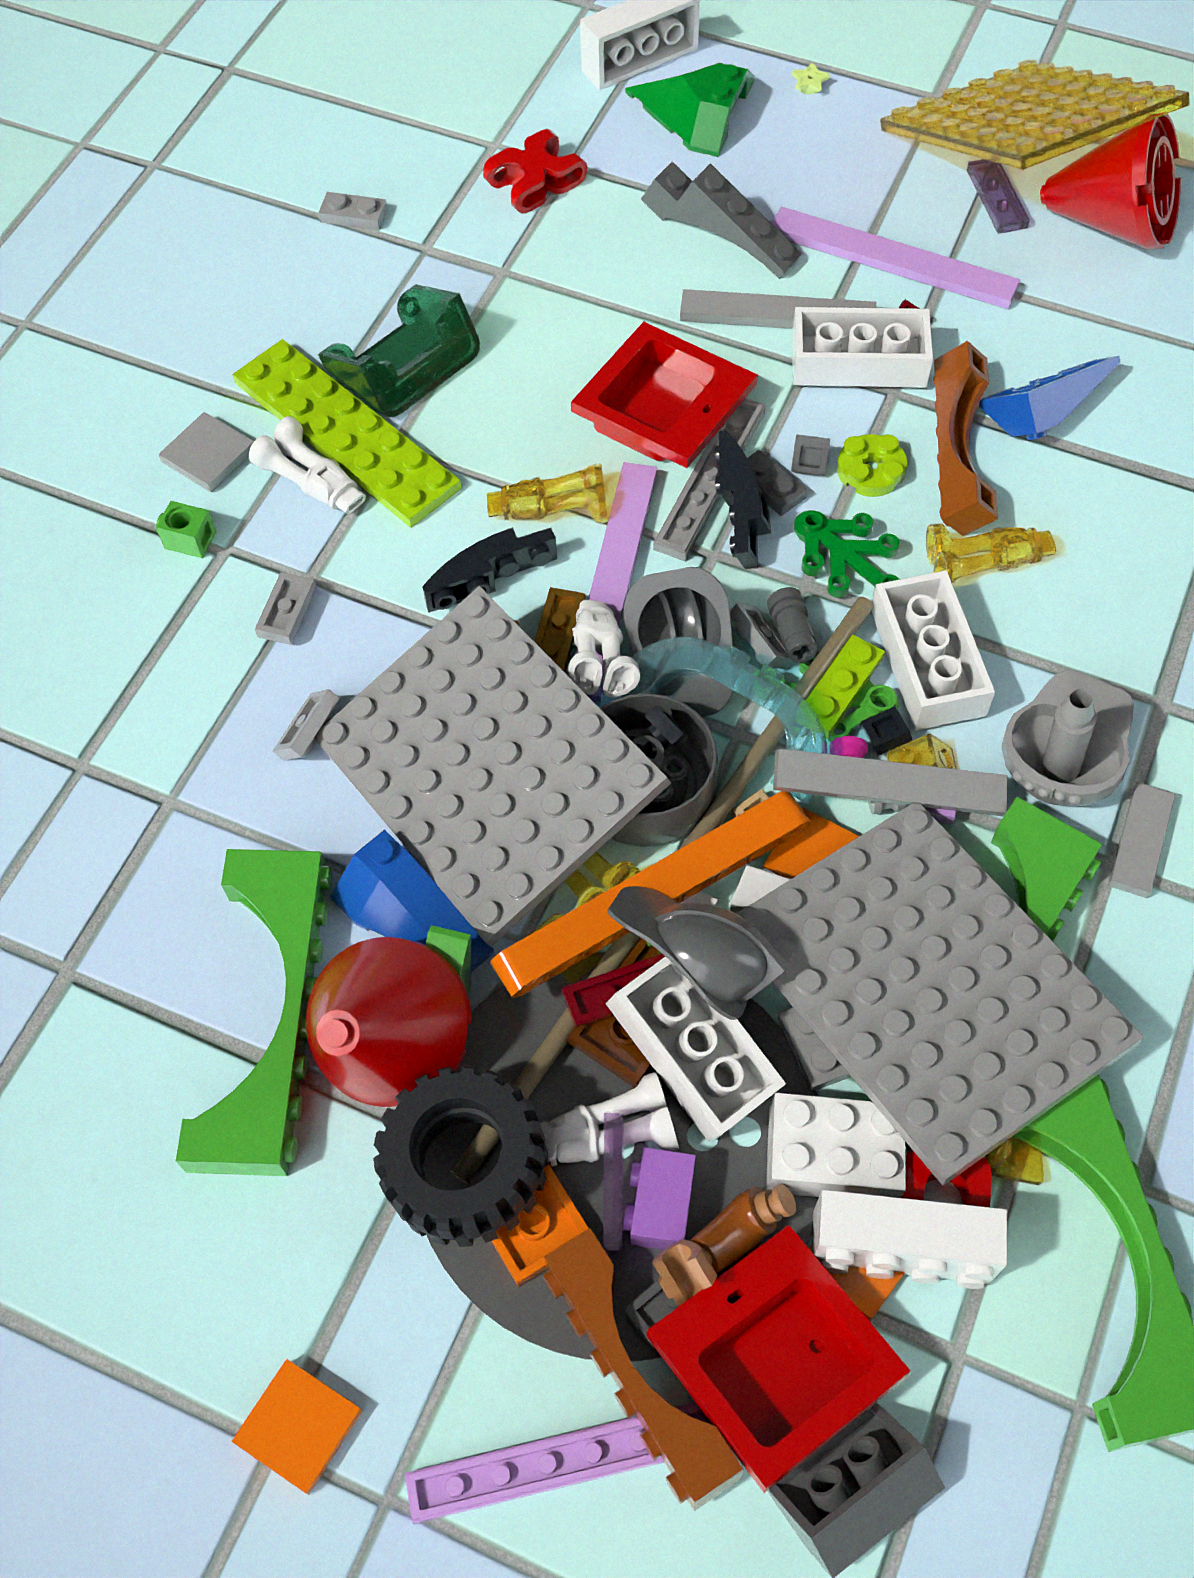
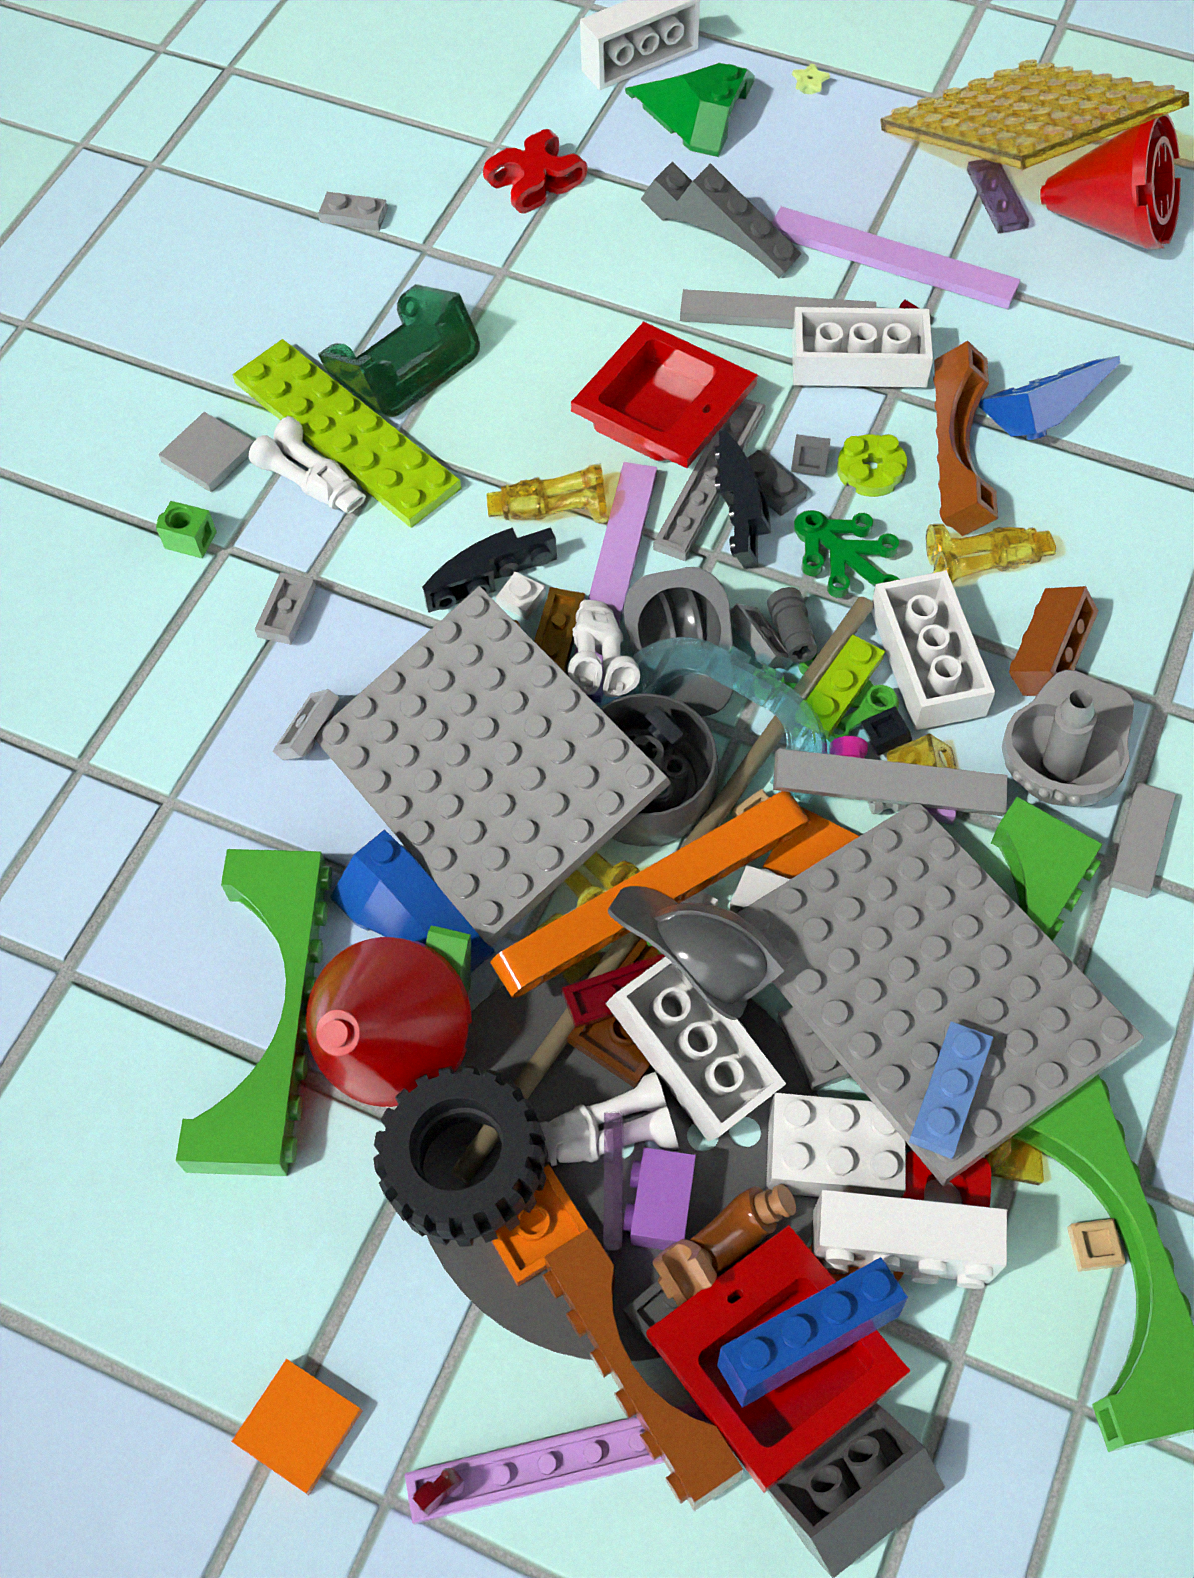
(433, 1494): none -> dark red tile
(520, 595): none -> white plate
(811, 1331): none -> blue brick
(951, 1090): none -> medium blue plate
(1053, 637): none -> dark orange brick
(1096, 1245): none -> tan tile

